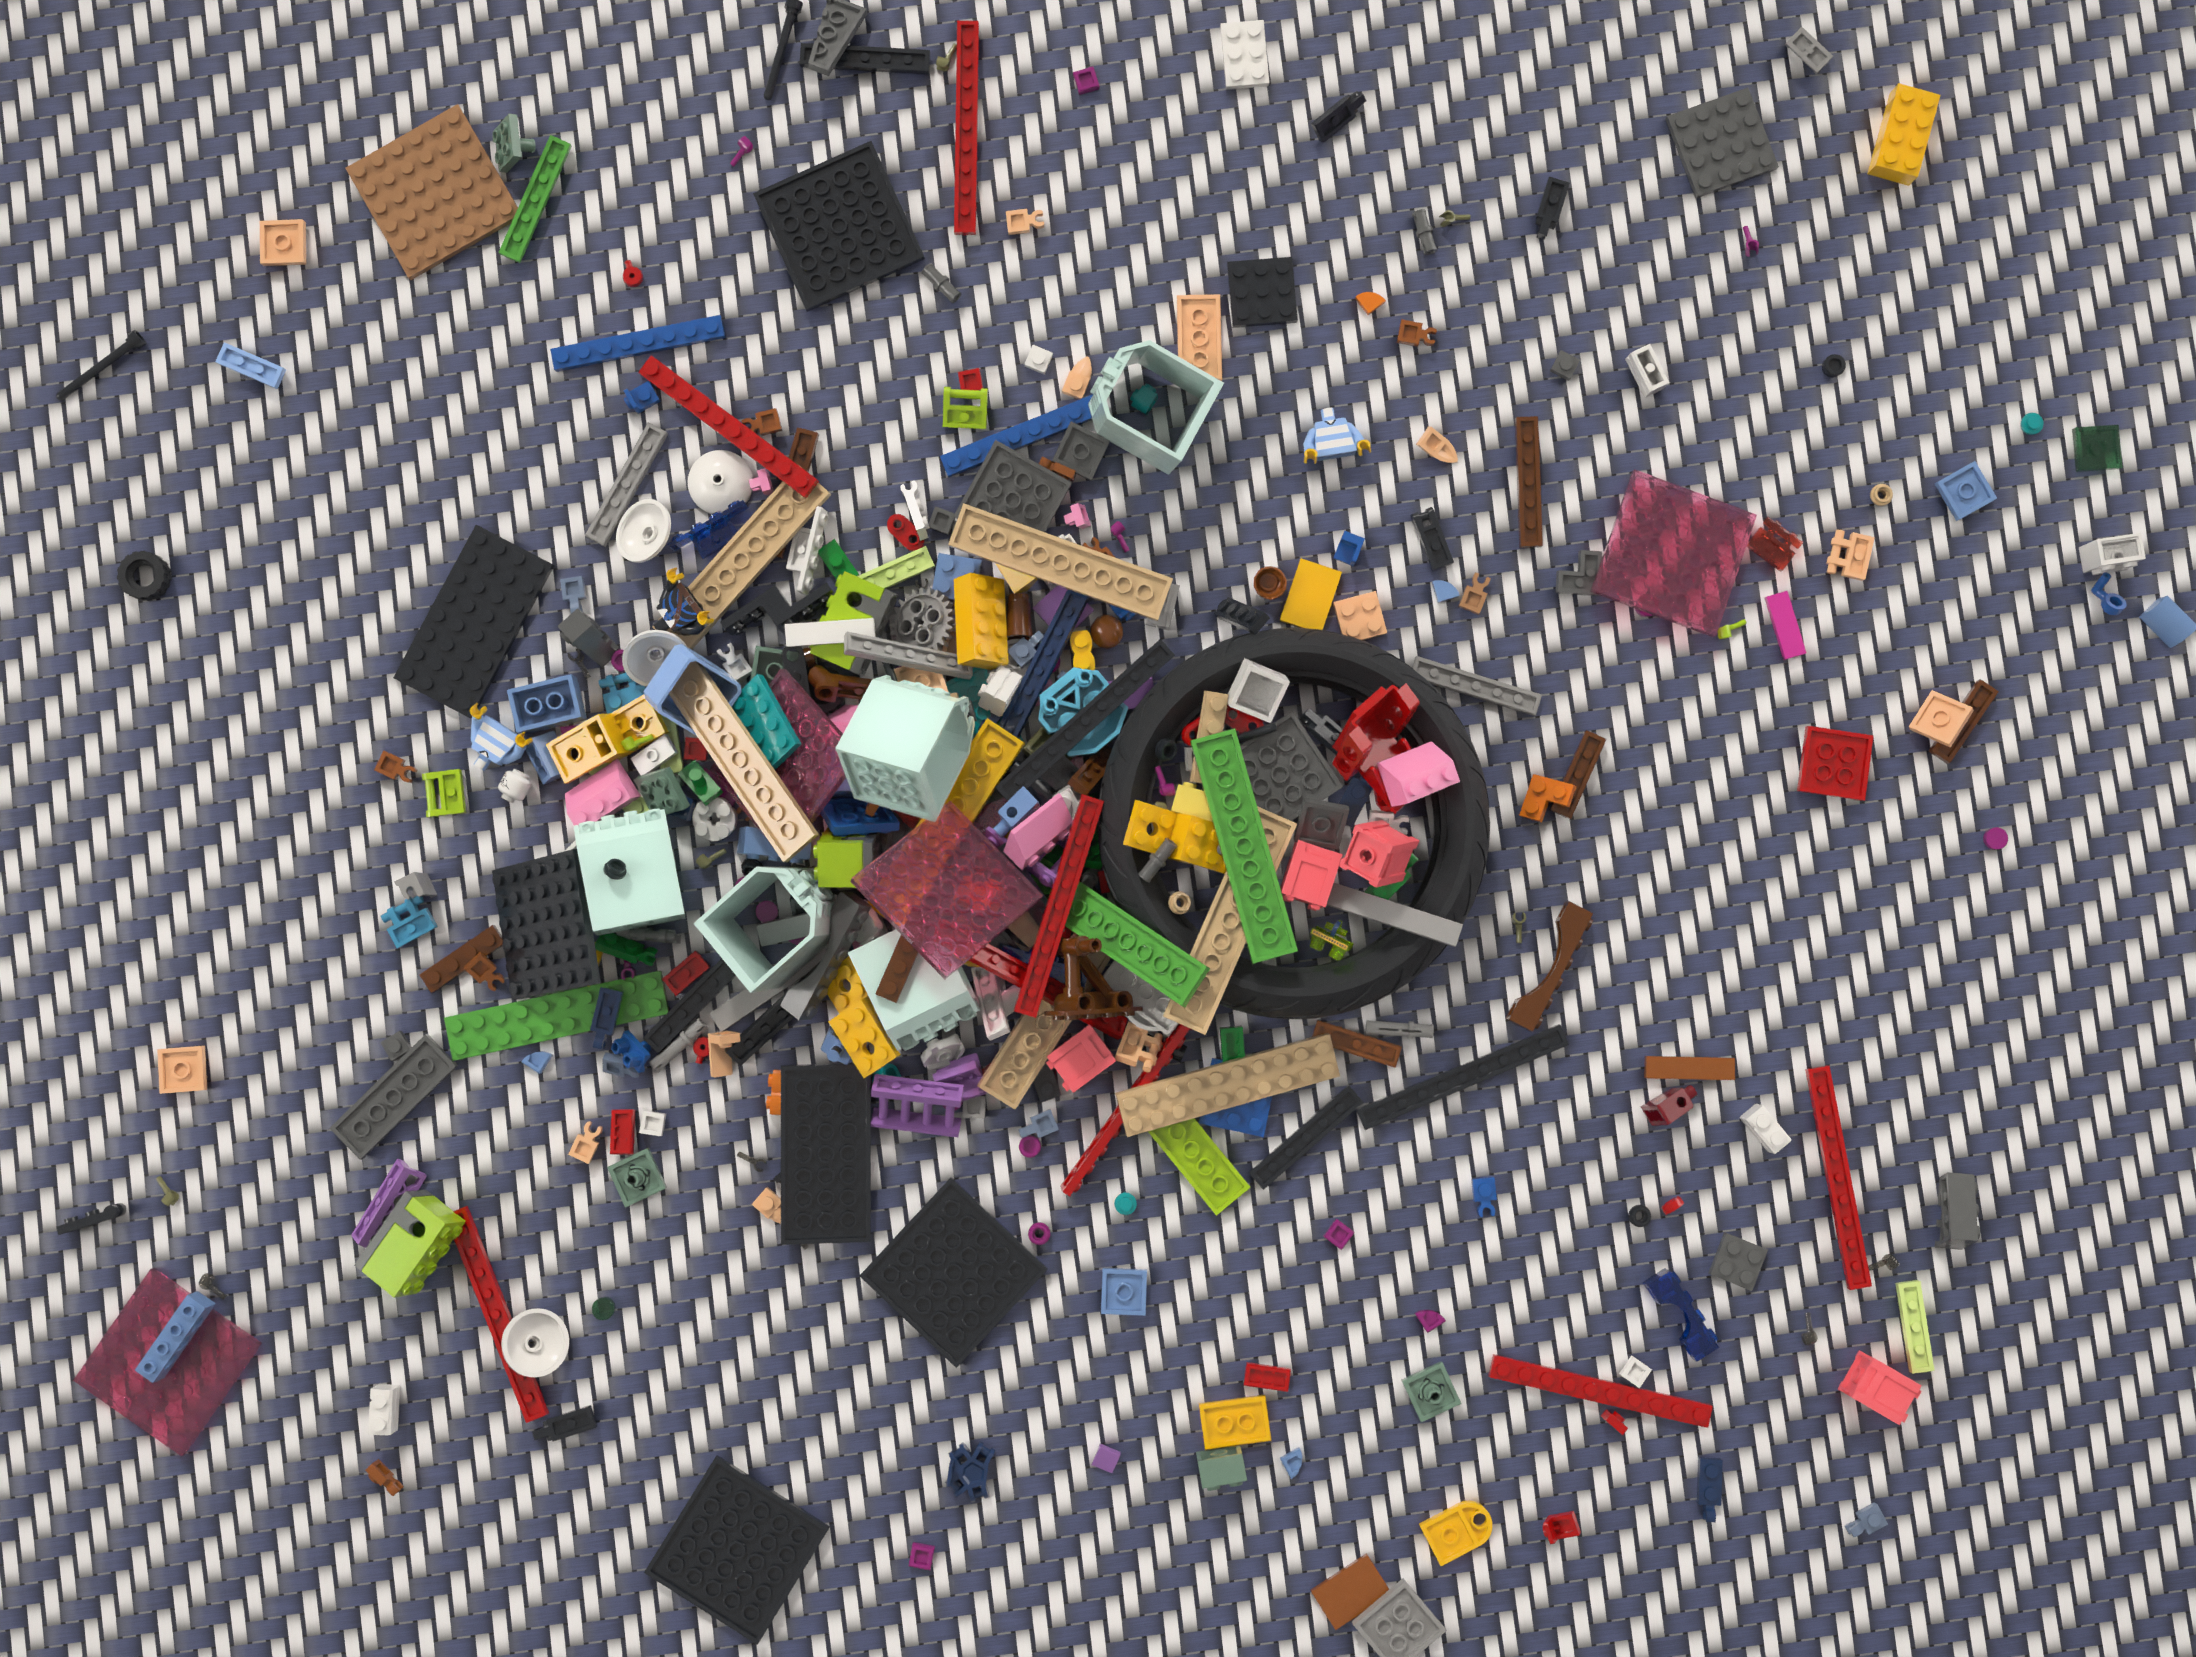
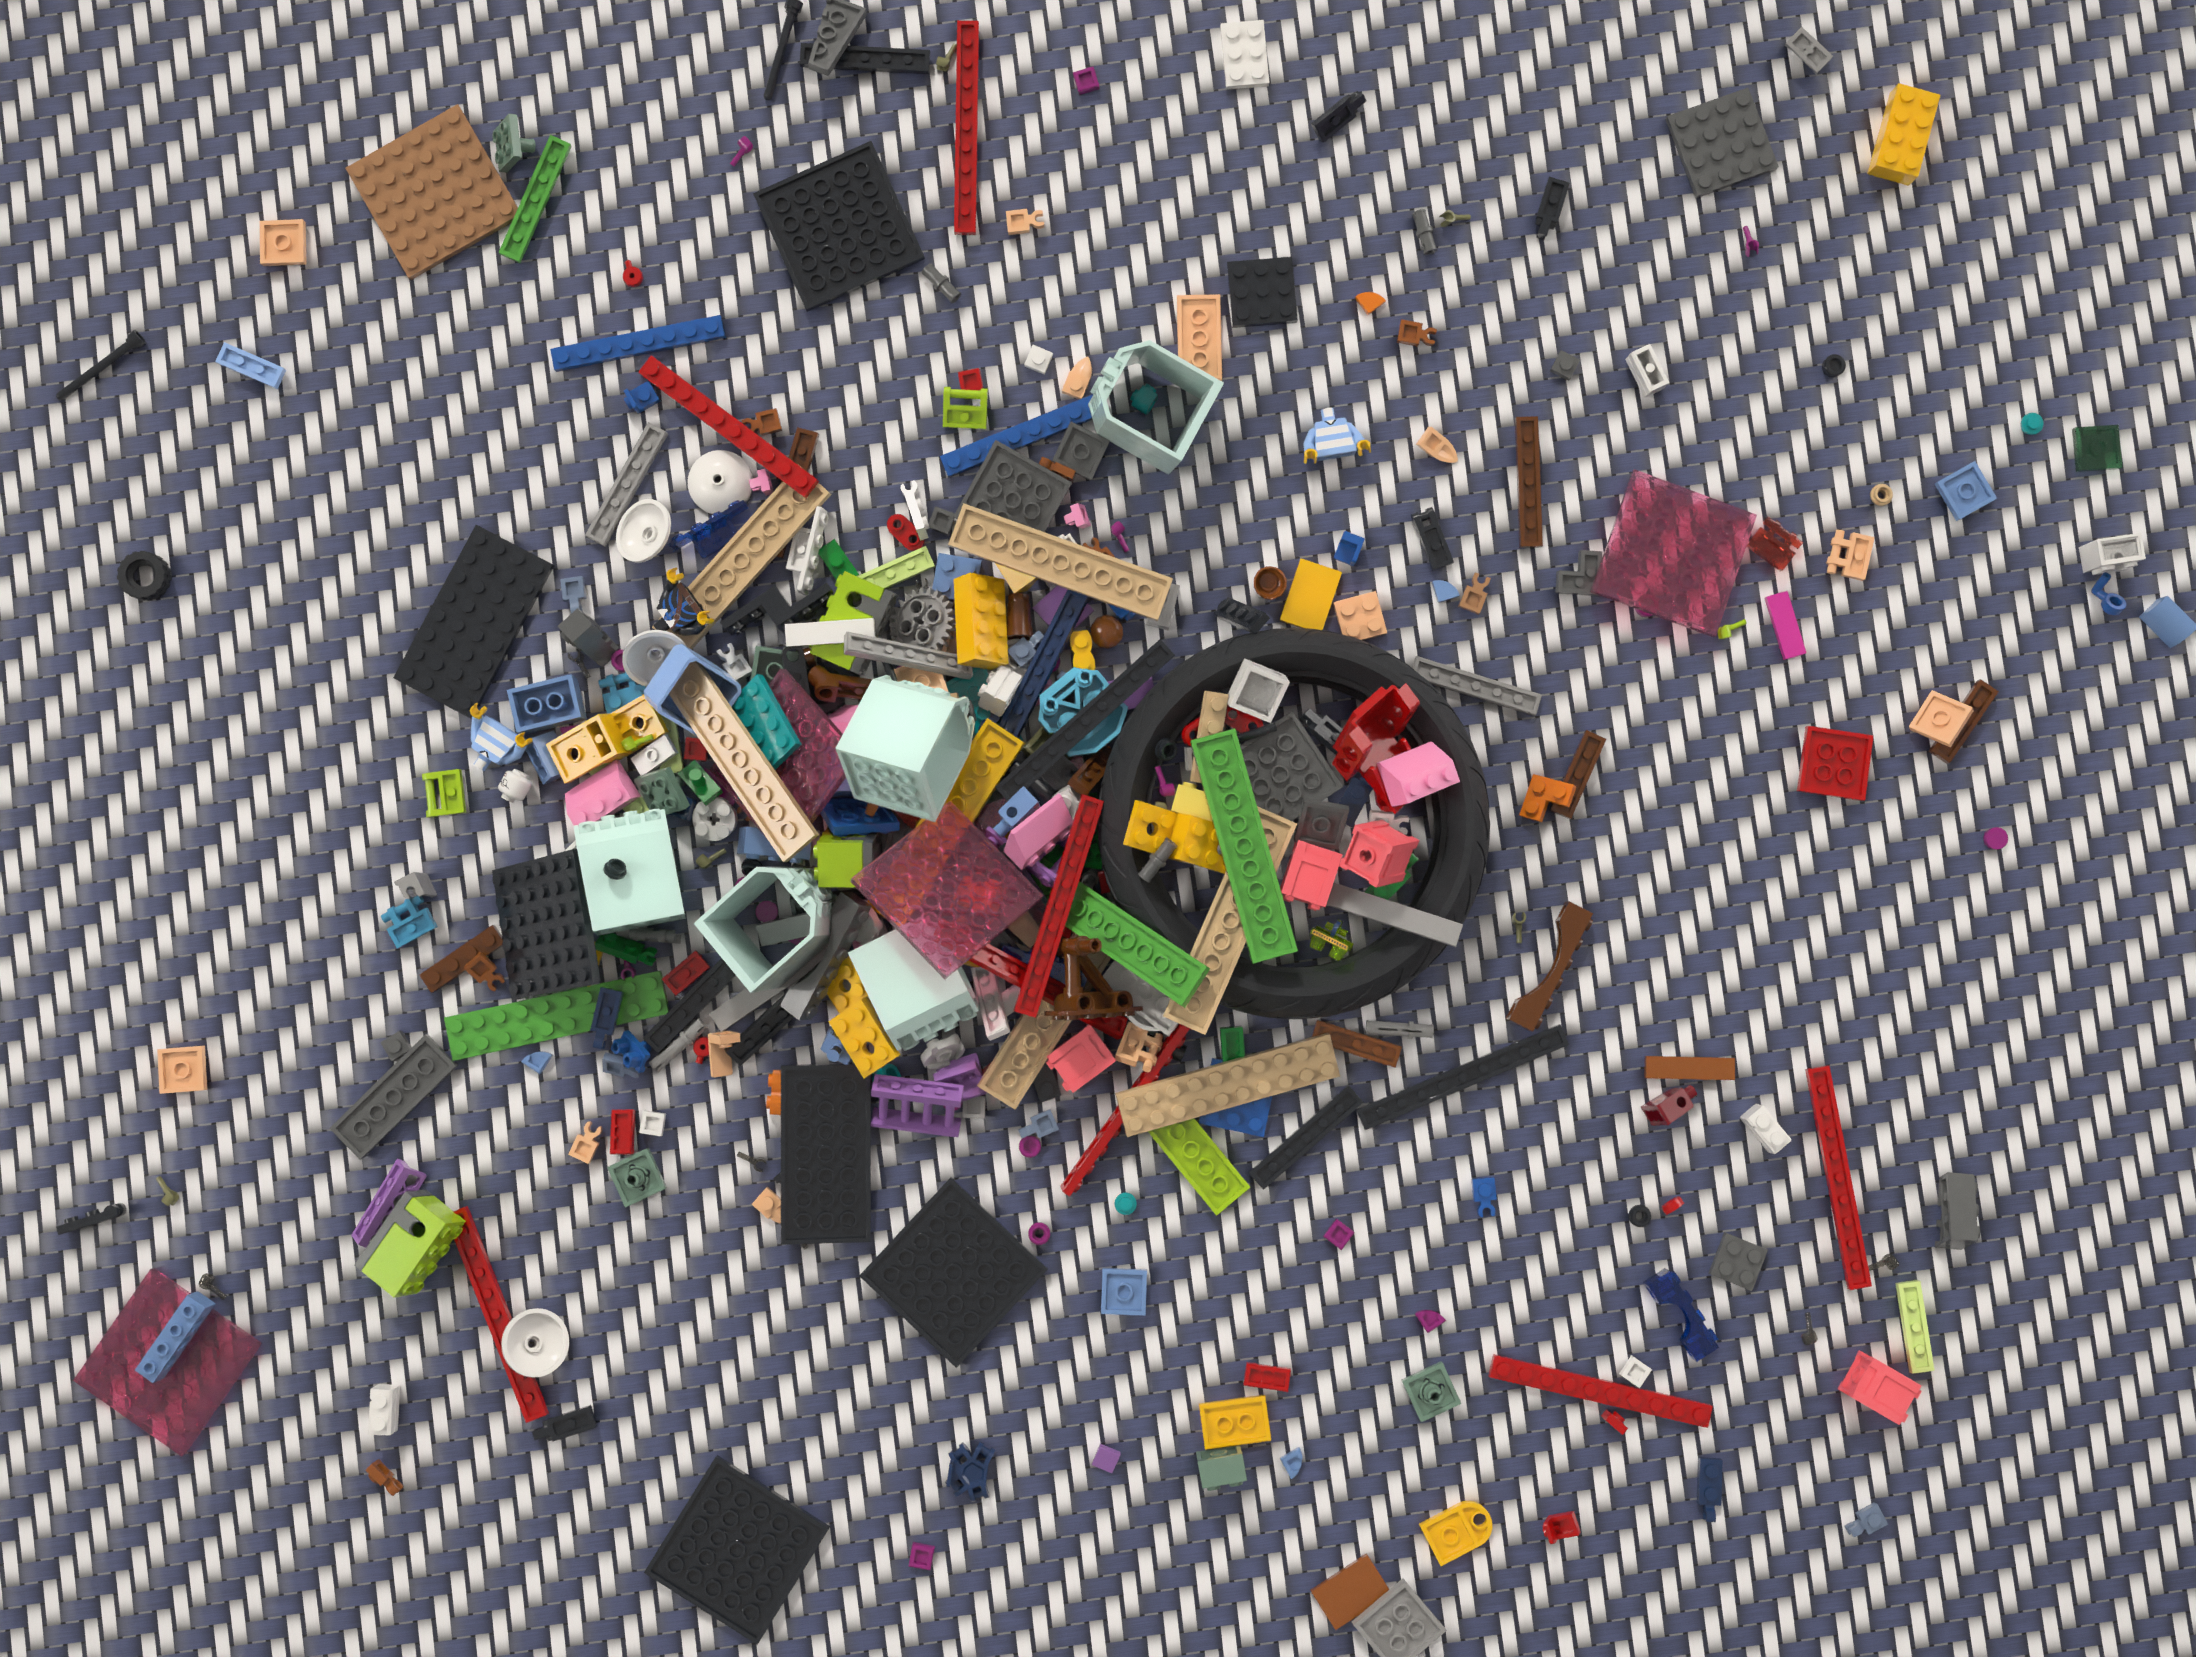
(392, 767): dark orange plate -> none
(603, 1308): clear green tile -> none
(897, 970): reddish brown plate -> none
(1185, 902): tan plate -> none

